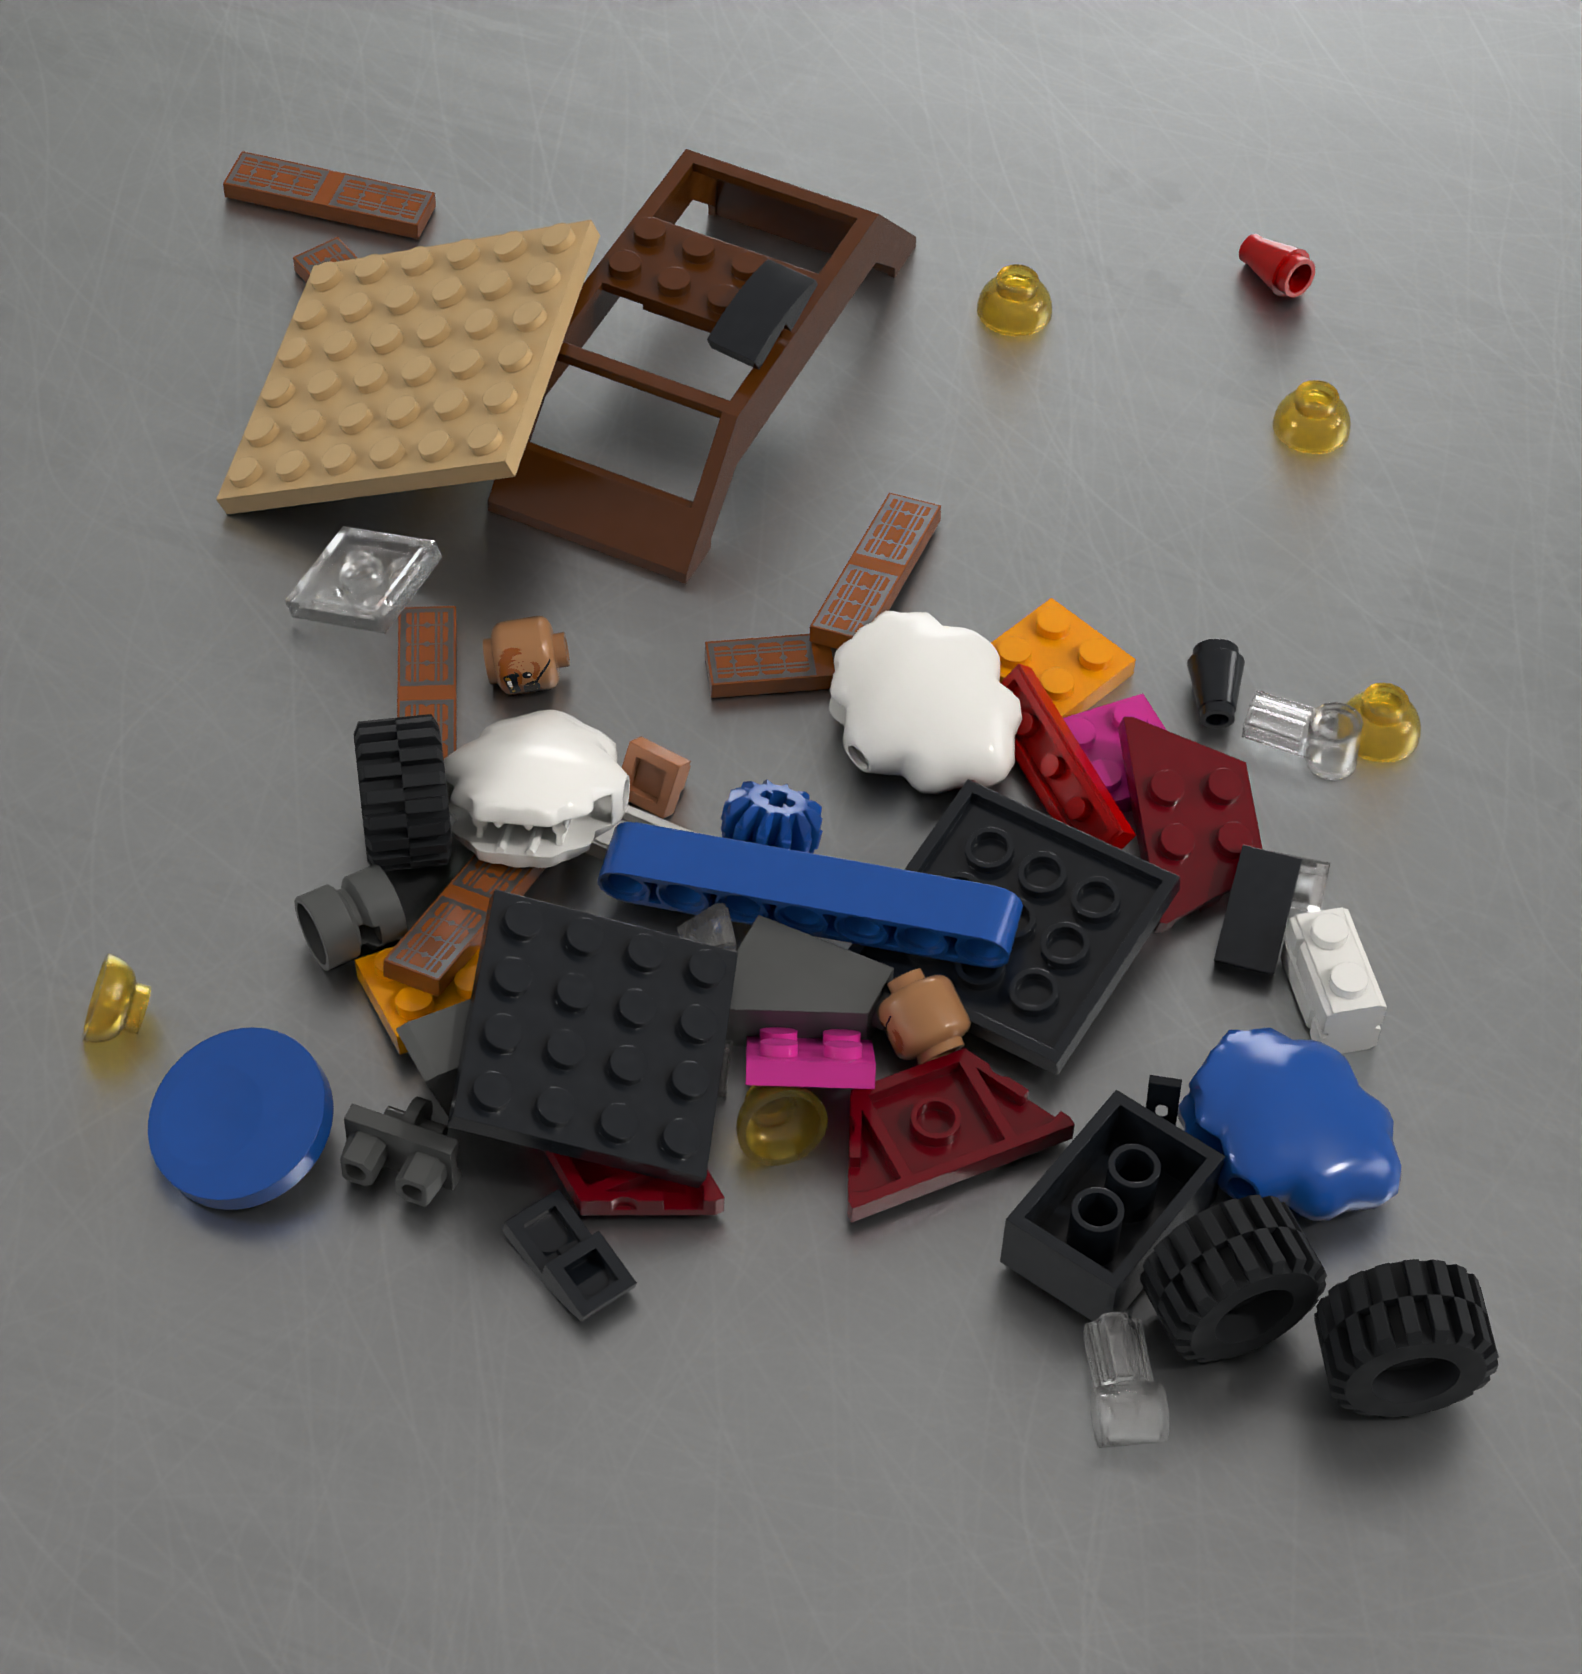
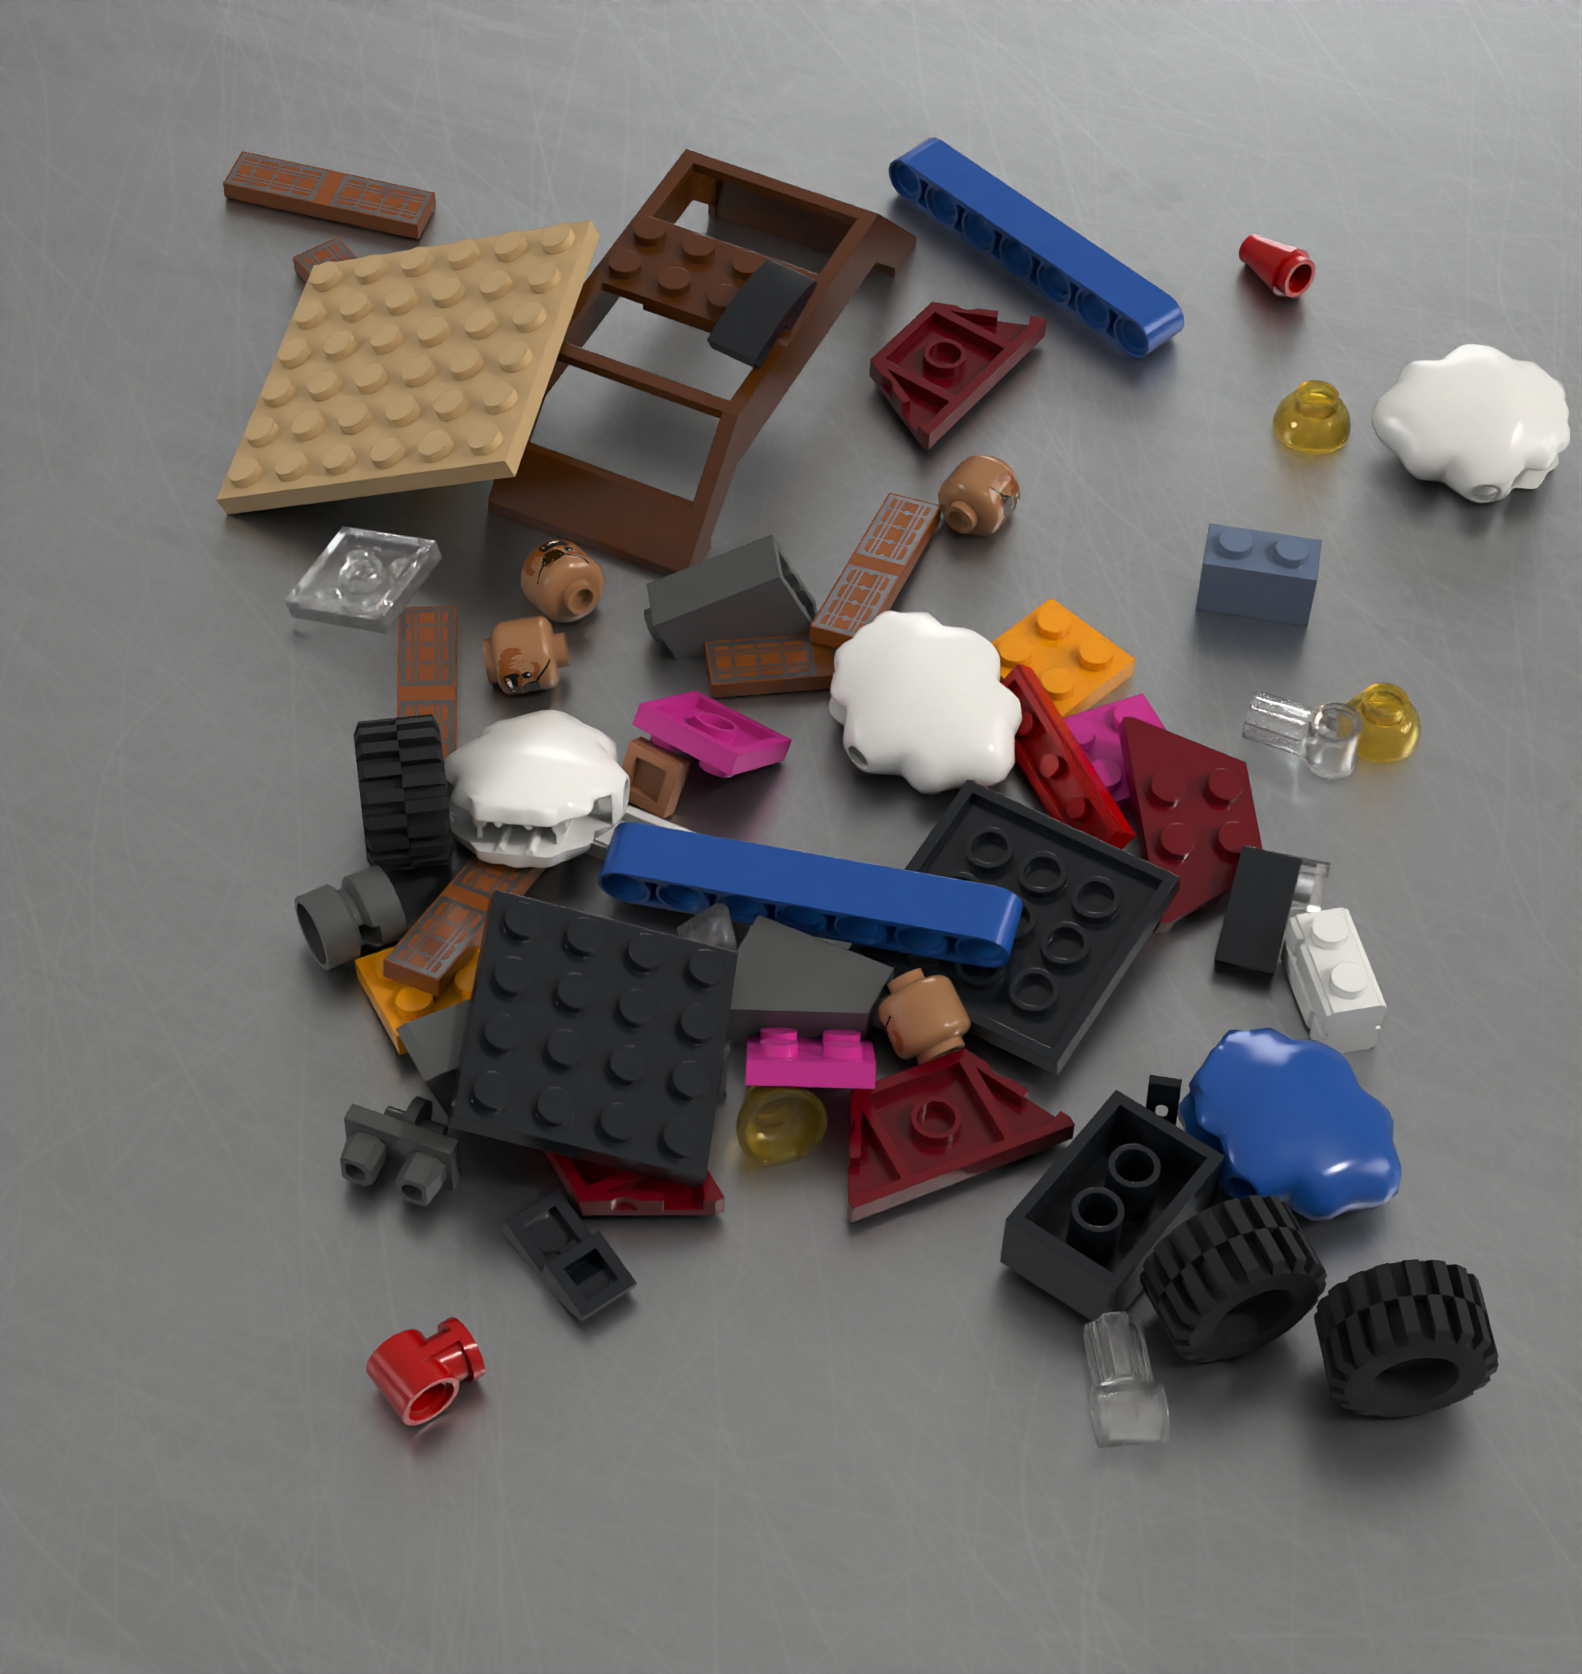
(116, 1002): clear yellow piece -> none
(240, 1118): blue piece -> none
(424, 1373): none -> red piece
(559, 578): none -> medium nougat head
(711, 732): none -> dark pink plate
(729, 598): none -> dark grey slope
(772, 817): blue gear -> none
(948, 364): none -> dark red wing
(980, 493): none -> medium nougat head
(1015, 302): clear yellow piece -> none
(1037, 247): none -> blue beam
(1216, 681): black cone -> none
(1258, 574): none -> sand blue brick
(1475, 422): none -> white piece

